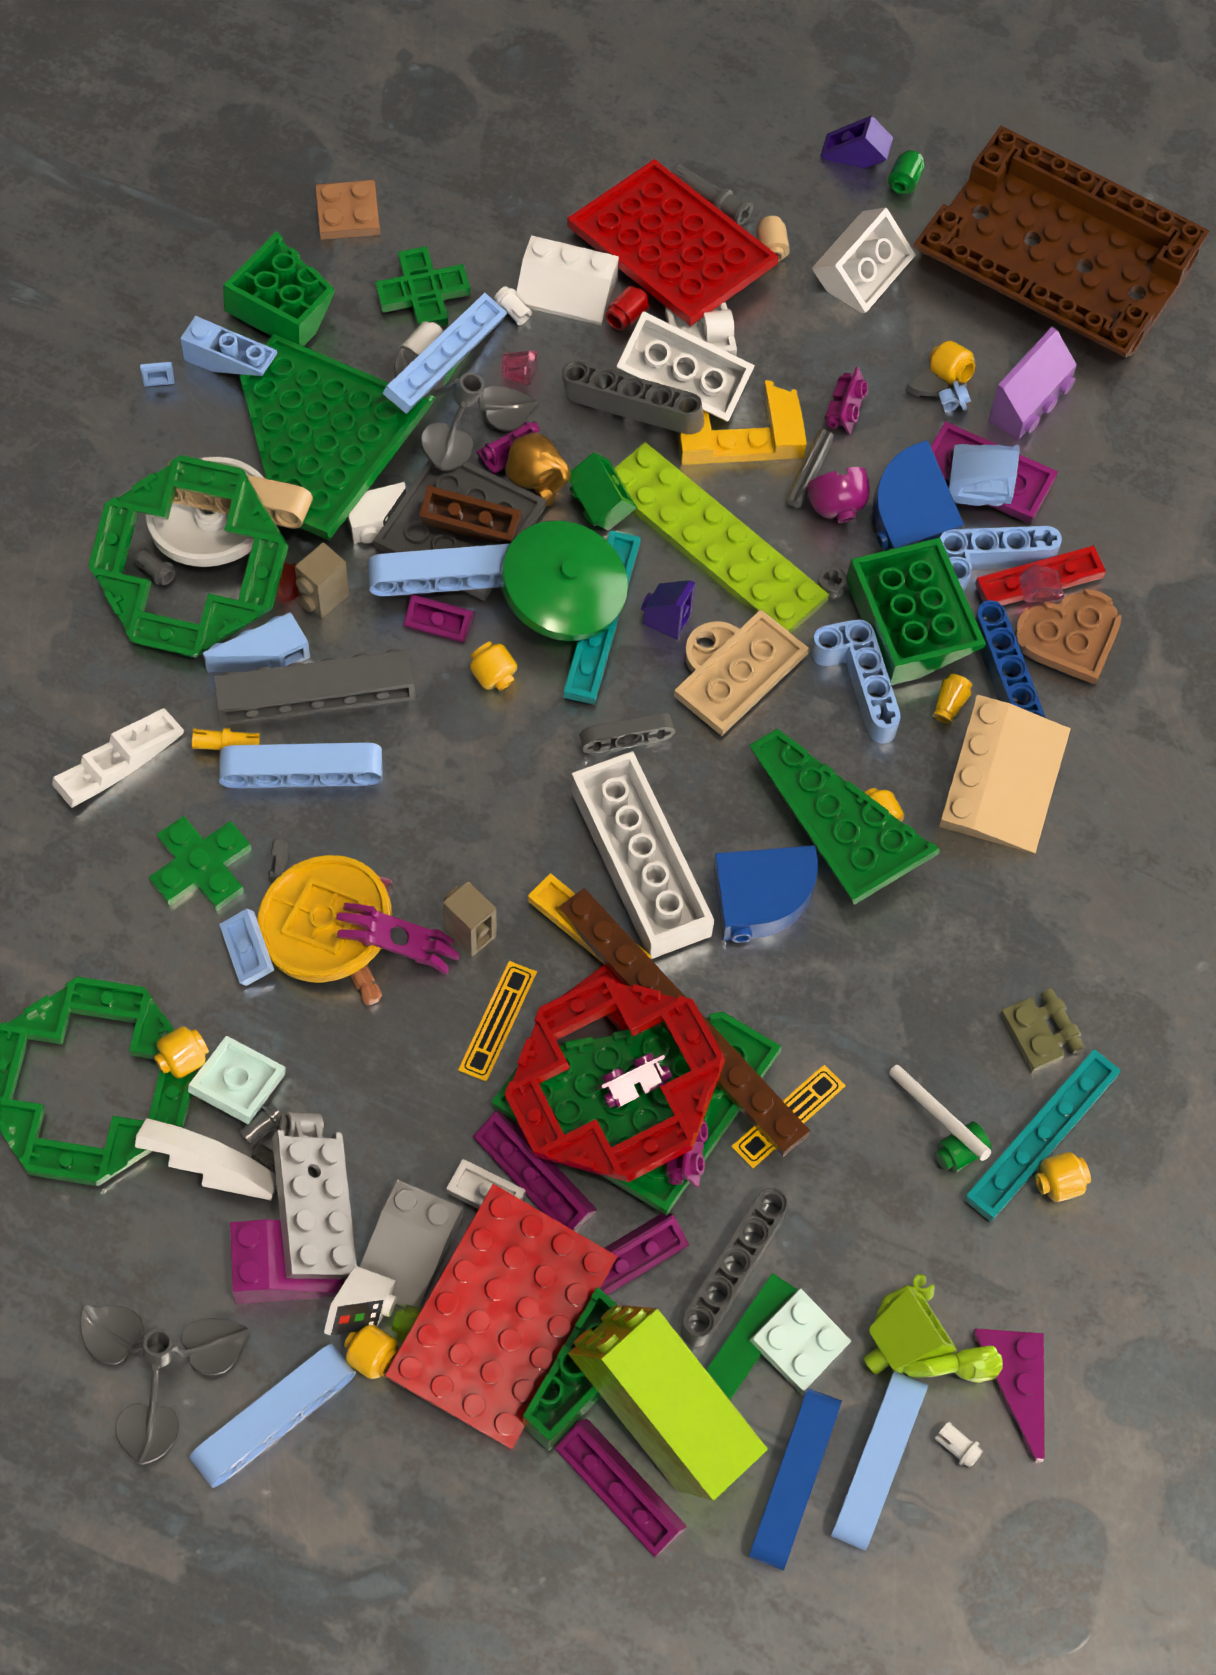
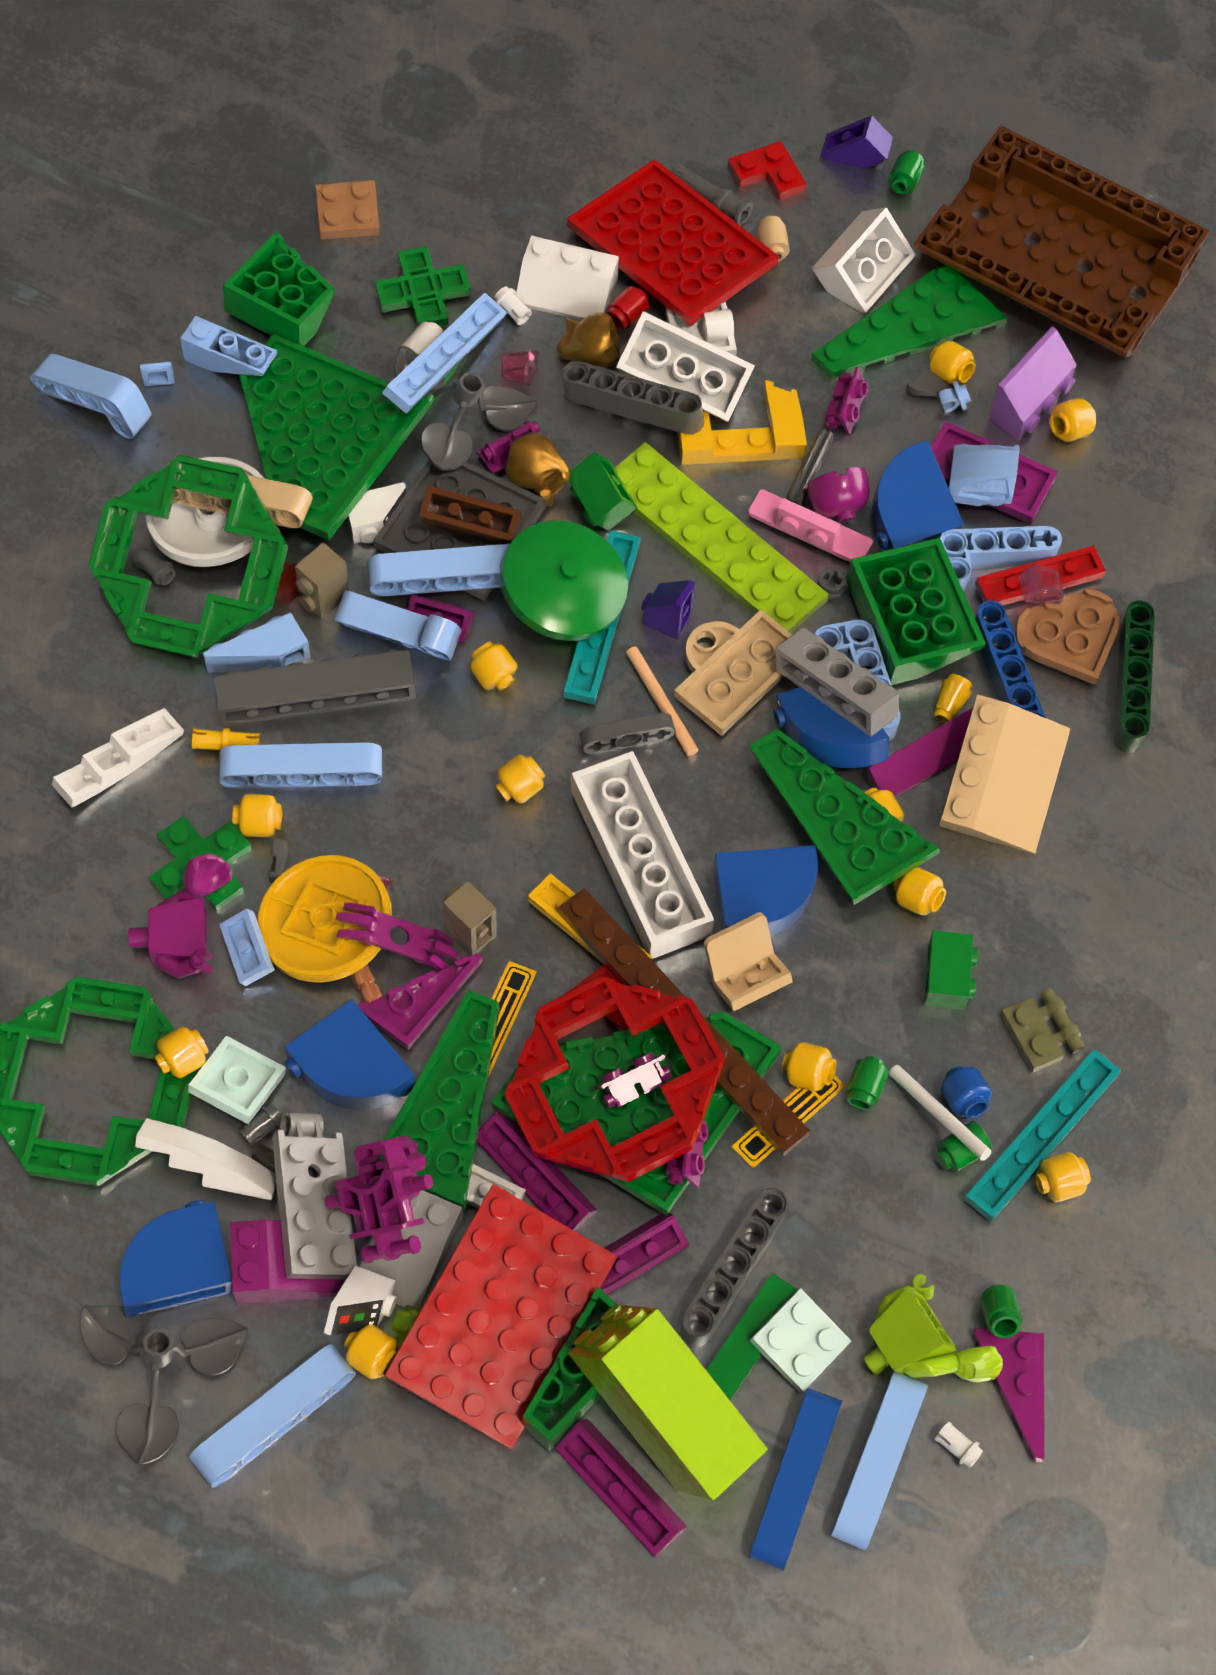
(94, 390): none -> light blue beam
(175, 1261): none -> blue brick
(179, 924): none -> magenta torso
(258, 815): none -> yellow head
(349, 1062): none -> blue brick
(383, 1196): none -> magenta piece
(397, 625): none -> light blue beam
(412, 1008): none -> magenta wing
(449, 1098): none -> green wing
(520, 778): none -> yellow head
(591, 341): none -> pearl gold piece
(661, 700): none -> light nougat bar
(744, 962): none -> tan bracket
(768, 163): none -> red plate
(809, 526): none -> bright pink bracket
(809, 1066): none -> yellow head
(826, 733): none -> blue brick
(837, 681): none -> light grey brick
(866, 1083): none -> green brick
(913, 321): none -> green wing
(920, 891): none -> yellow head
(921, 758): none -> magenta slope
(949, 970): none -> green brick
(966, 1092): none -> blue head
(1001, 1311): none -> green brick
(1072, 419): none -> yellow head
(1130, 688): none -> dark green beam

